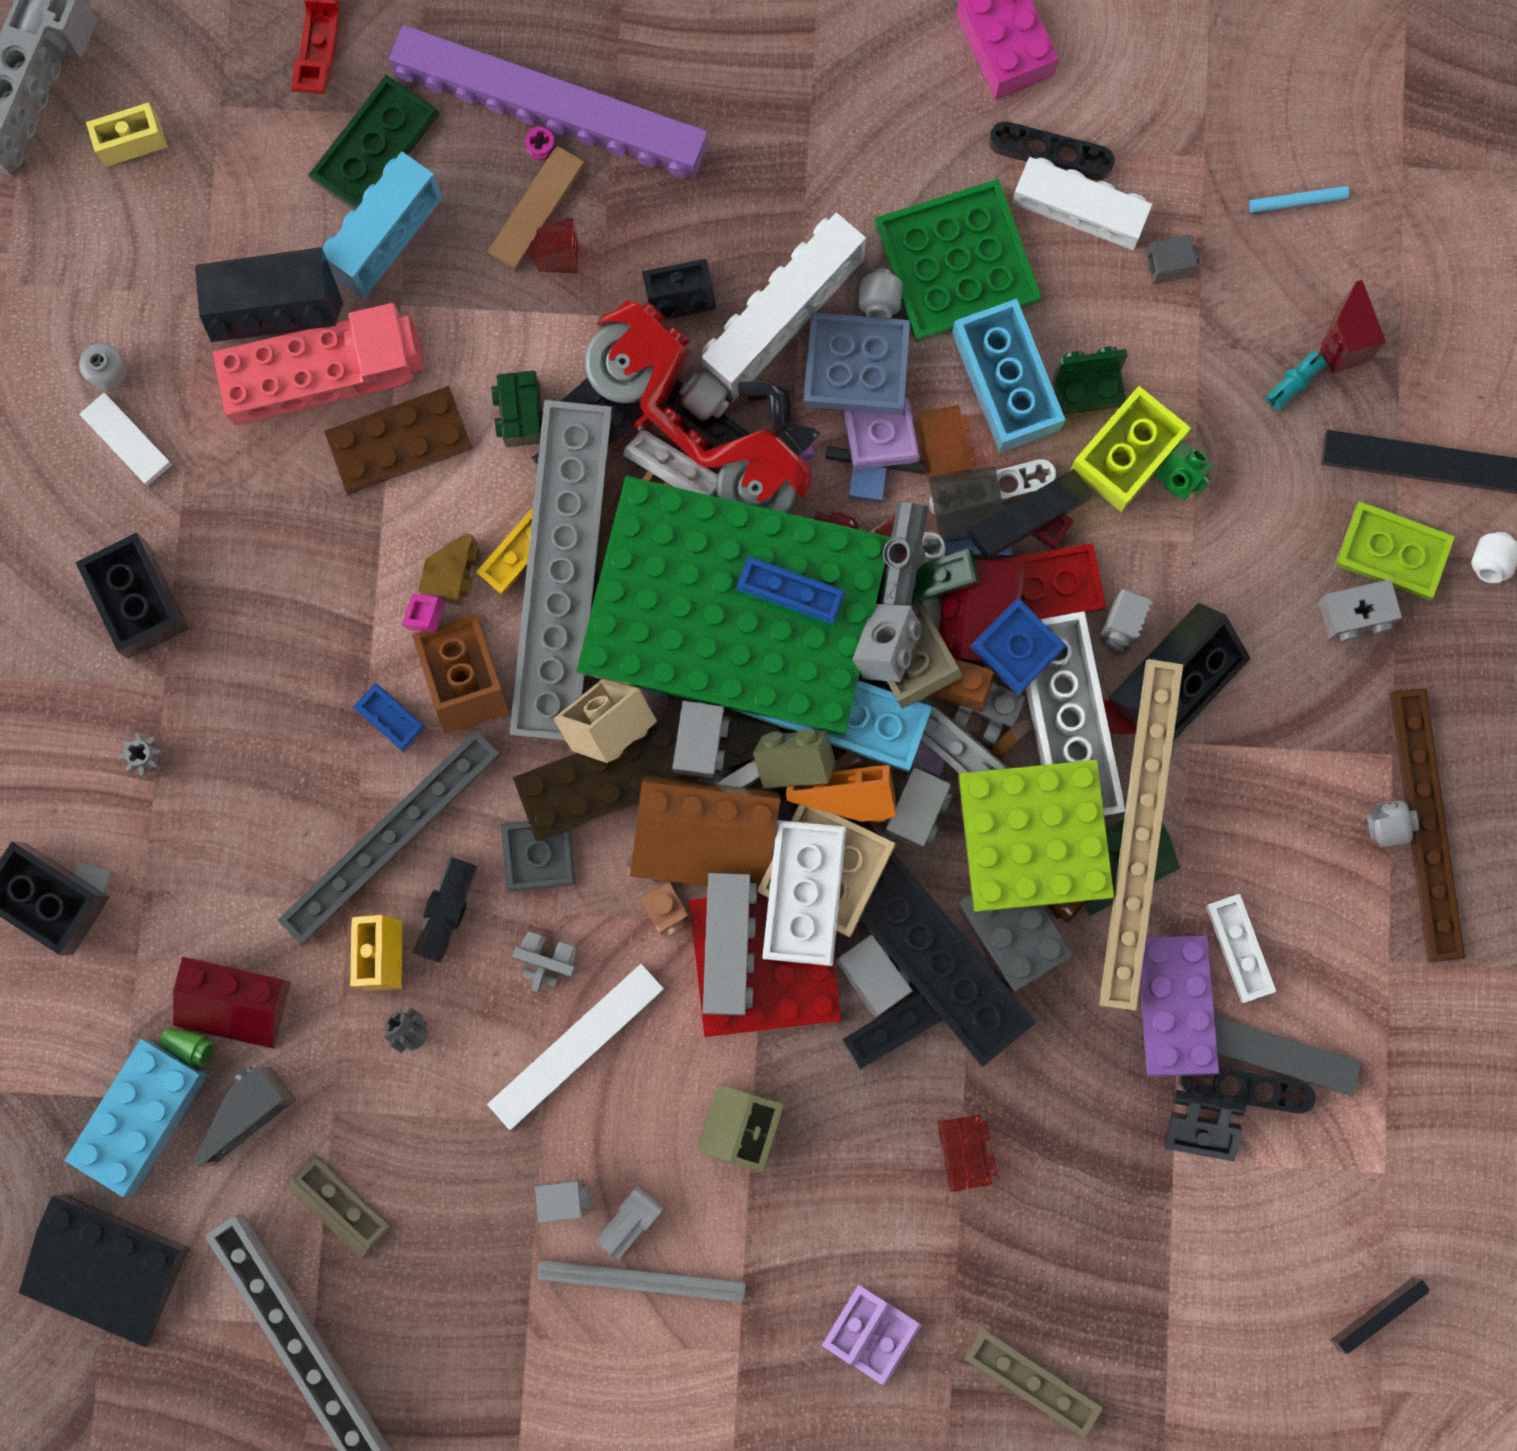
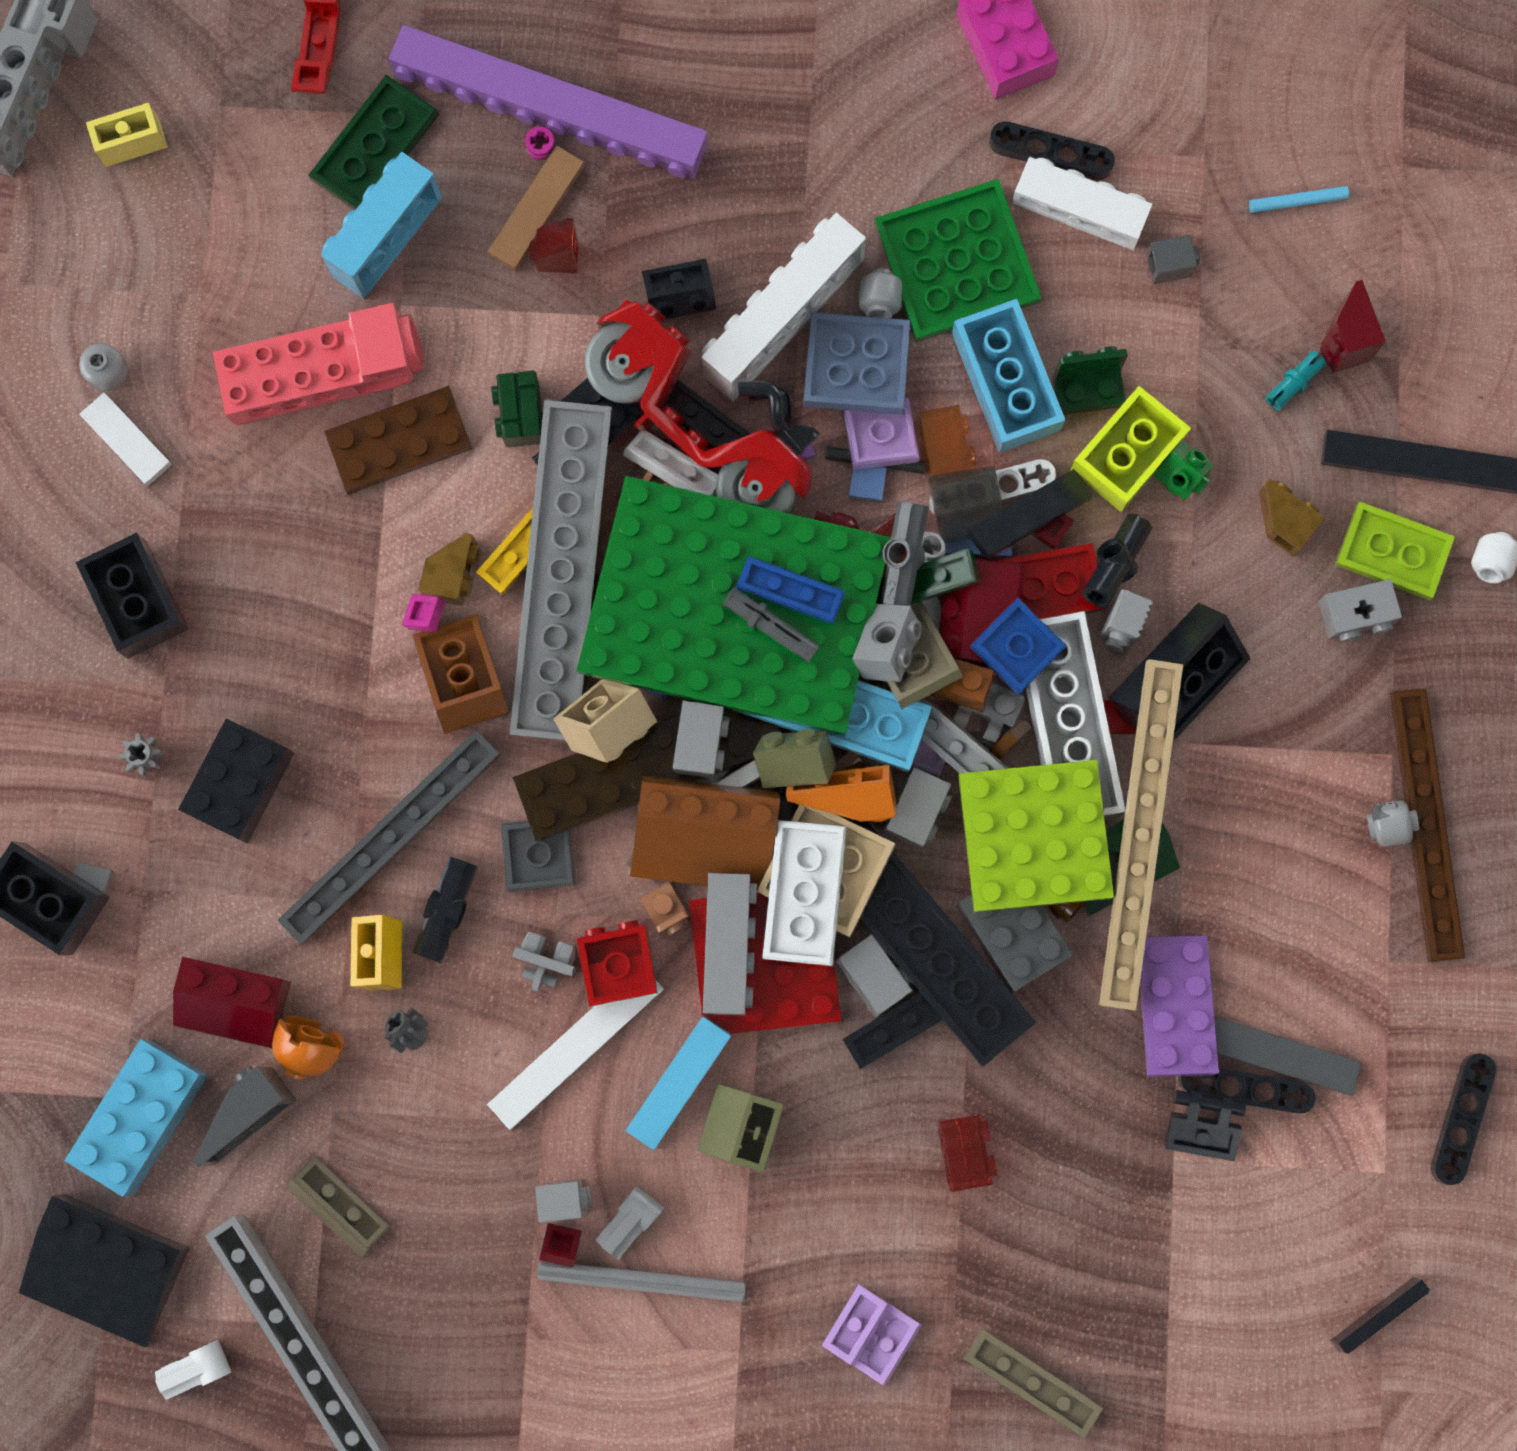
(188, 1046): bright green cone -> none
(199, 1368): none -> white piece
(236, 781): none -> black brick
(267, 294): black slope -> none
(304, 1048): none -> orange cylinder
(389, 717): blue plate -> none
(560, 1245): none -> dark red plate
(617, 963): none -> red plate
(678, 1082): none -> medium azure tile
(704, 395): light grey head -> none
(771, 625): none -> dark grey pin
(1117, 560): none -> black piece
(1240, 948): white plate -> none
(1286, 518): none -> pearl gold slope
(1469, 1121): none -> black beam

